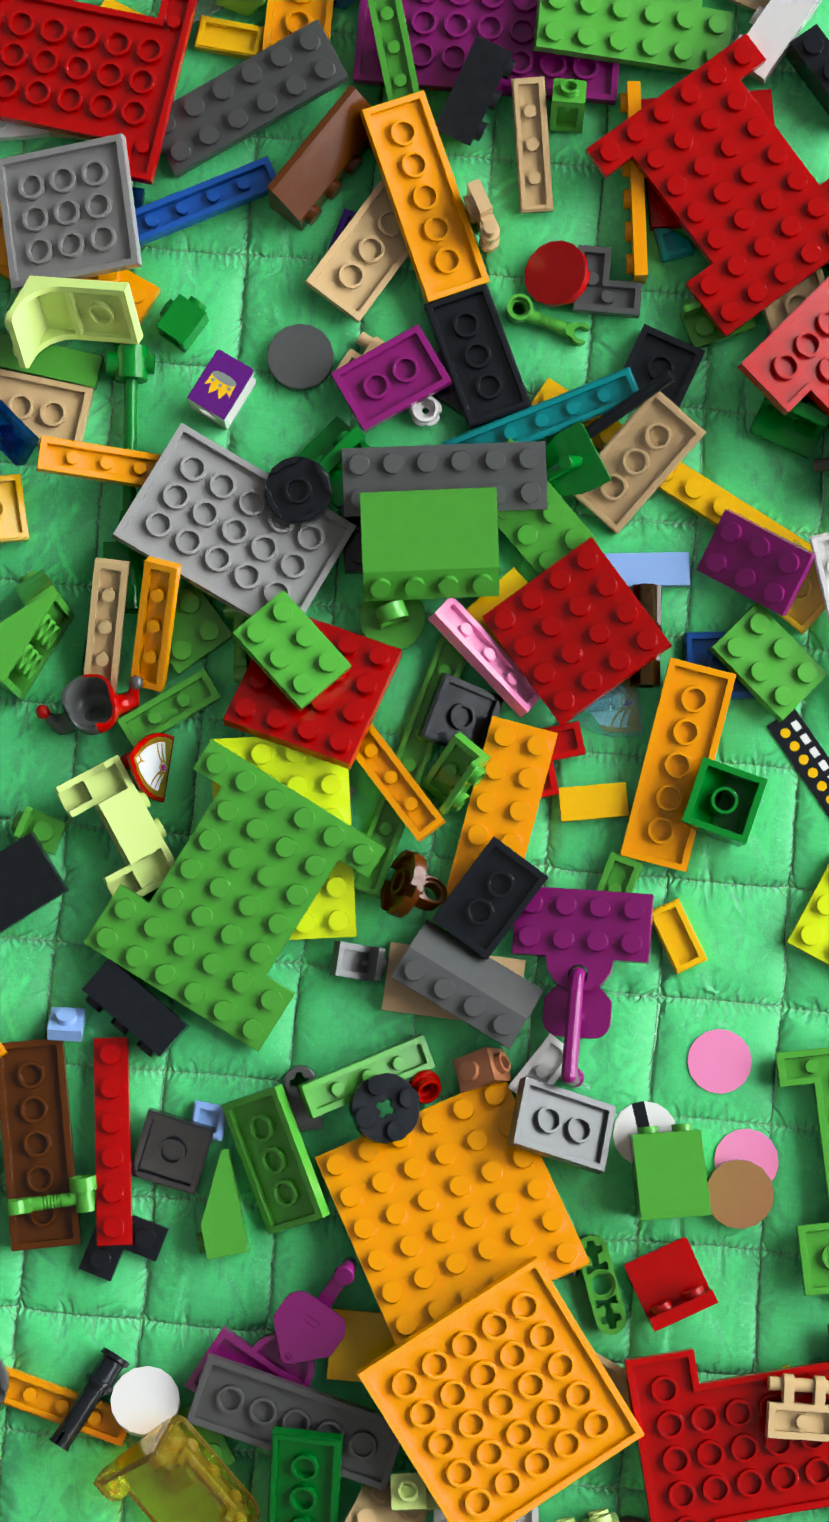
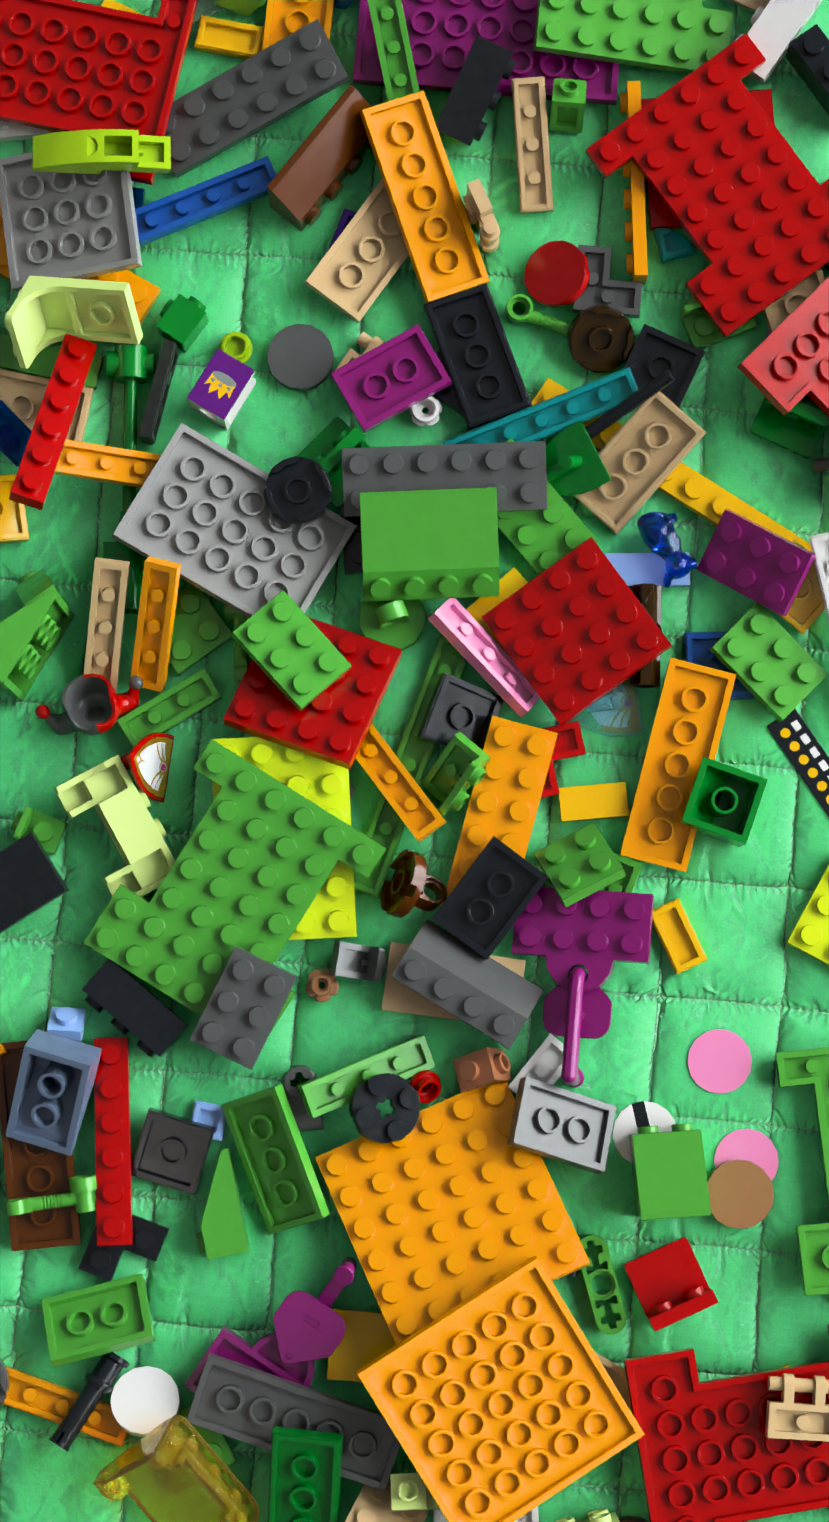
(52, 1091): none -> sand blue slope
(53, 422): none -> red plate
(97, 1320): none -> bright green plate
(101, 150): none -> lime slope
(158, 392): none -> pearl dark grey tile
(237, 345): none -> lime plate
(243, 1007): none -> dark grey plate
(321, 994): none -> medium nougat plate
(579, 864): none -> bright green plate
(600, 338): none -> dark brown tile
(661, 538): none -> clear blue animal

